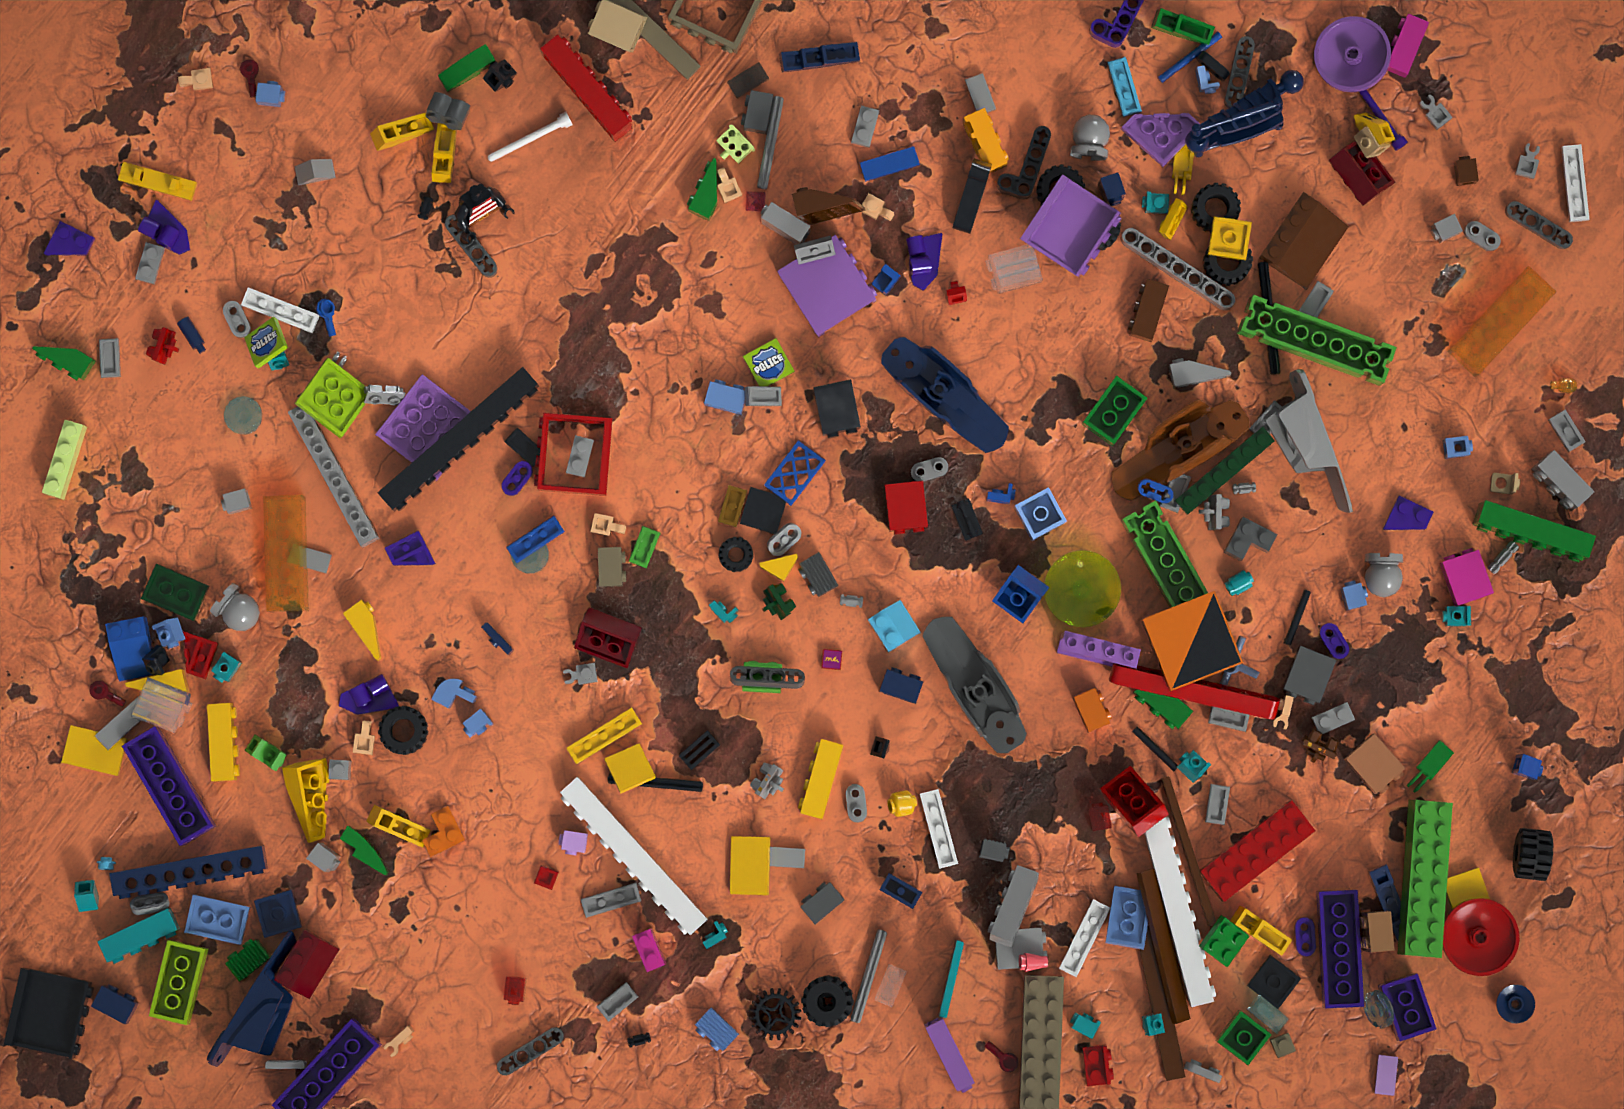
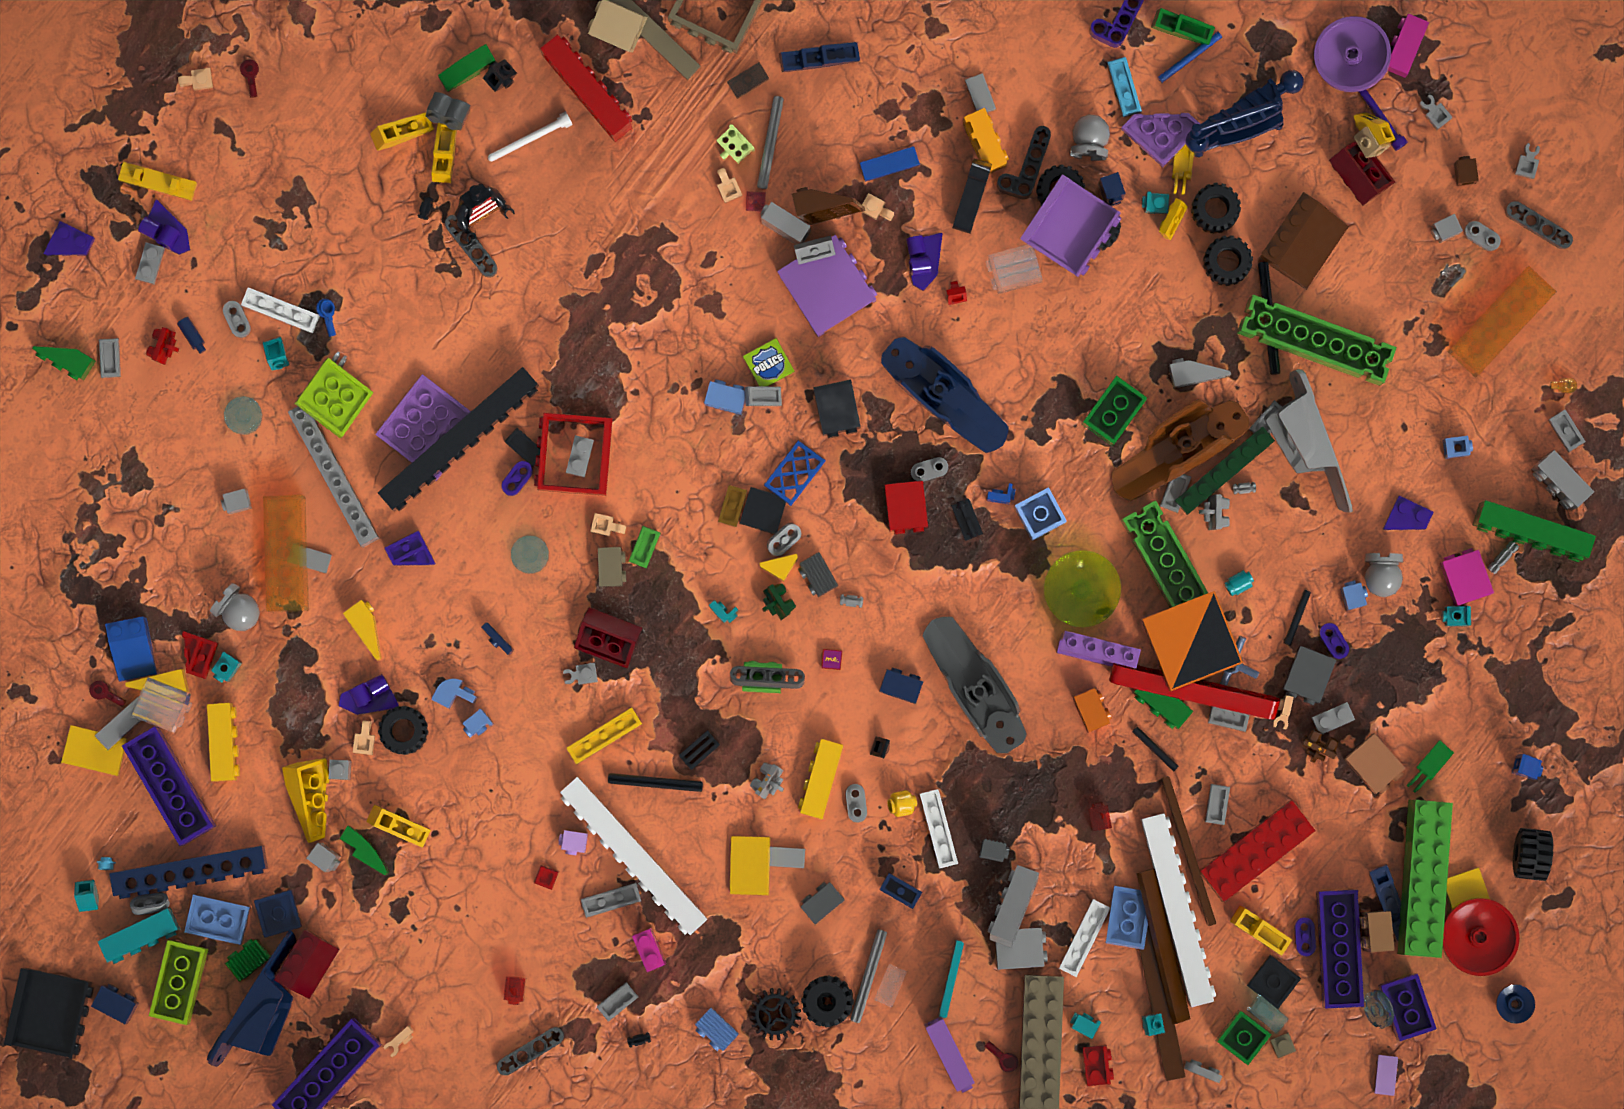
(64, 459): yellowish green brick -> none
(156, 660): black bracket -> none
(169, 632): medium blue brick -> none
(175, 592): dark green tile -> none
(266, 342): tile -> none
(266, 752): bright green brick -> none
(270, 94): medium blue brick -> none
(286, 1064): light grey tile -> none
(315, 171): light grey slope -> none
(392, 395): light grey hinge -> none
(448, 834): orange plate -> none
(535, 539): blue tile -> none
(629, 768): yellow tile -> none
(705, 199): green slope -> none
(713, 938): teal bracket -> none
(727, 546): black tyre -> none
(758, 112): dark grey brick -> none
(865, 126): light grey plate -> none
(886, 279): blue panel -> none
(894, 626): medium azure slope -> none
(1020, 594): blue brick -> none
(1032, 962): coral cone -> none
(1134, 801): red brick -> none
(1148, 310): reddish brown brick -> none
(1156, 486): blue beam -> none
(1183, 277): light grey beam -> none
(1192, 765): teal brick -> none
(1203, 78): light blue bracket -> none
(1213, 66): black beam -> none
(1224, 941): green plate -> none
(1229, 238): yellow tile -> none
(1237, 72): dark grey beam -> none
(1248, 534): dark grey brick -> none
(1316, 300): light grey tile -> none
(1512, 483): tan bracket -> none
(1575, 183): white plate -> none

